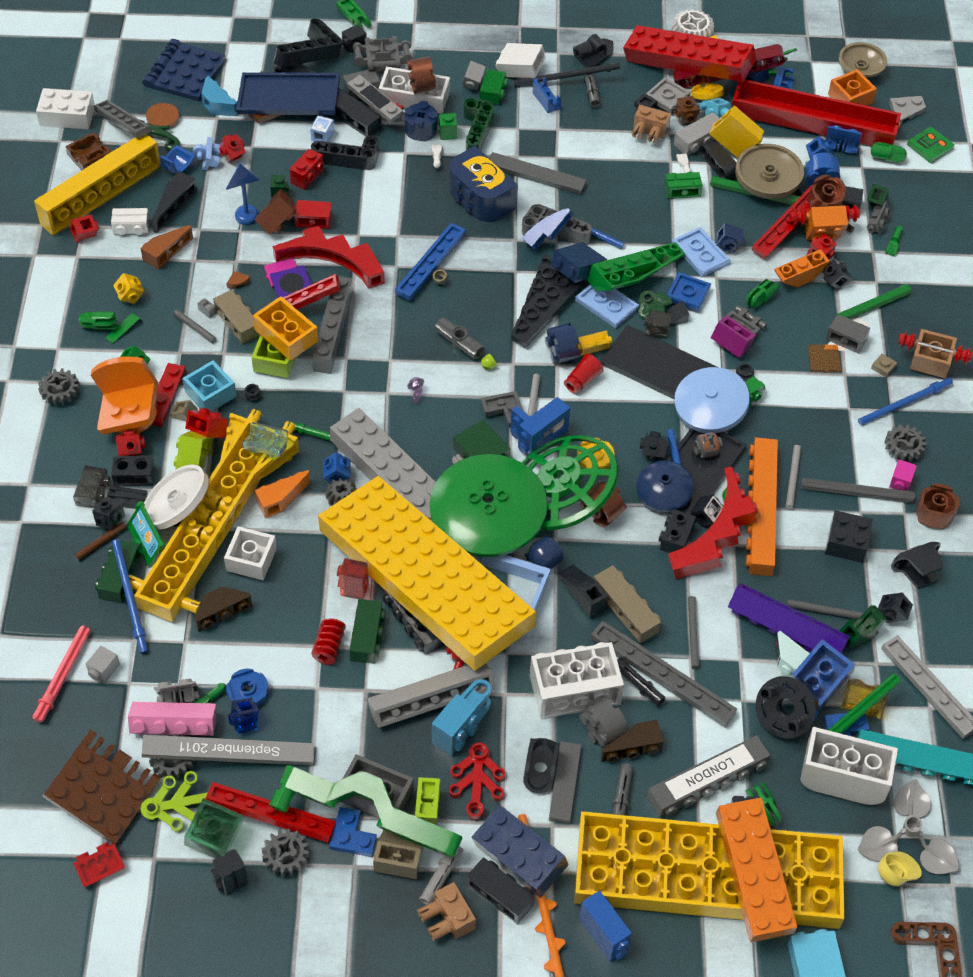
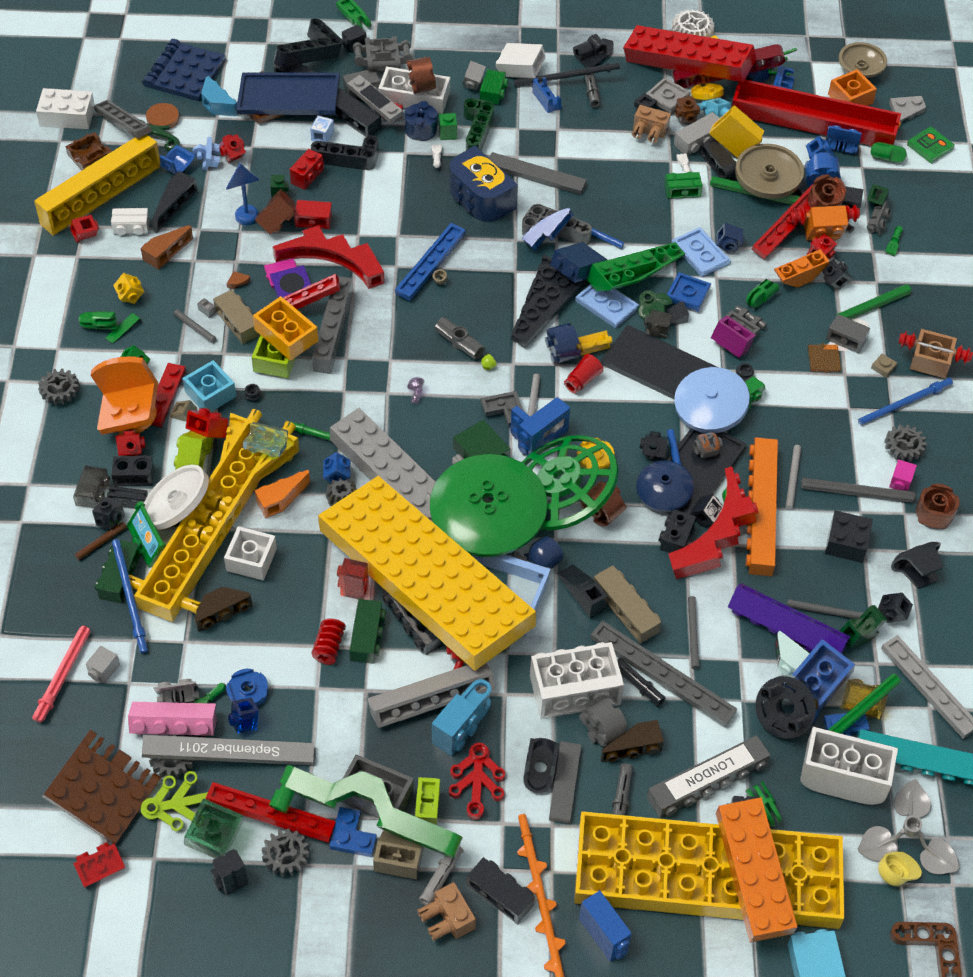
(520, 851): dark blue brick -> none

